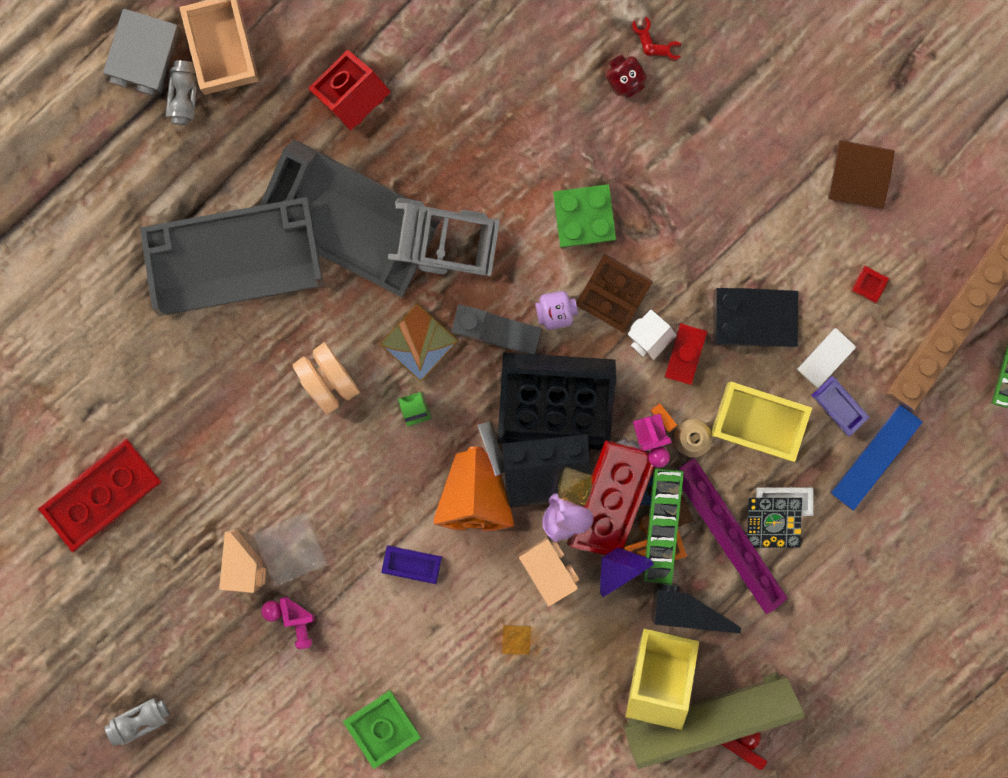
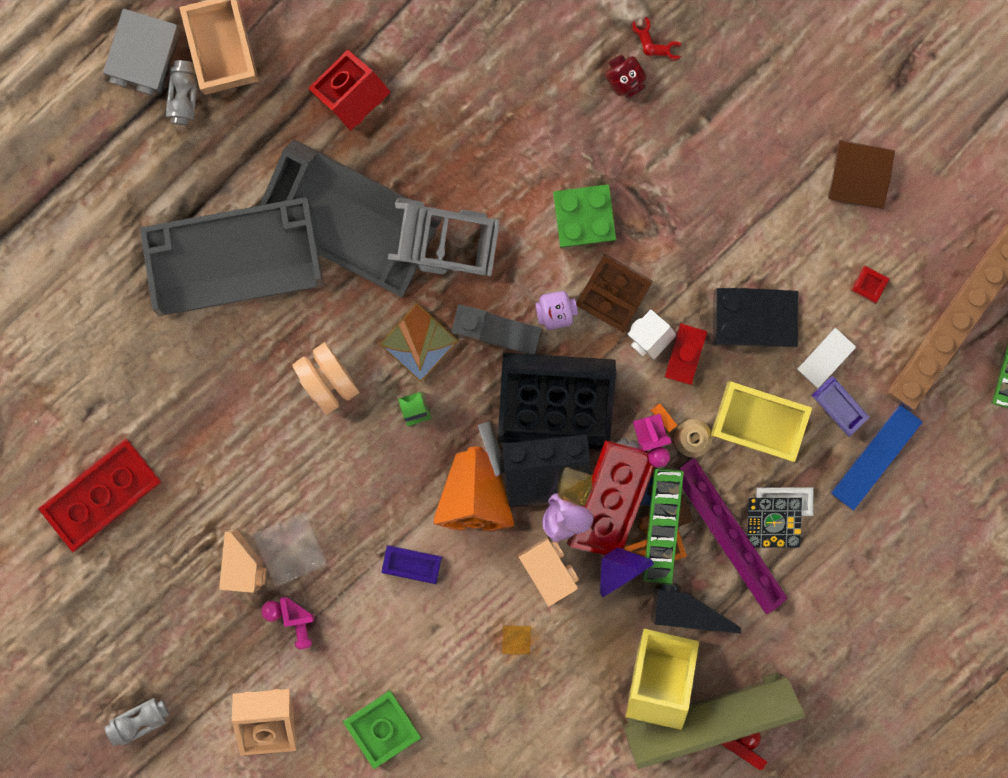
(264, 722): none -> light nougat slope

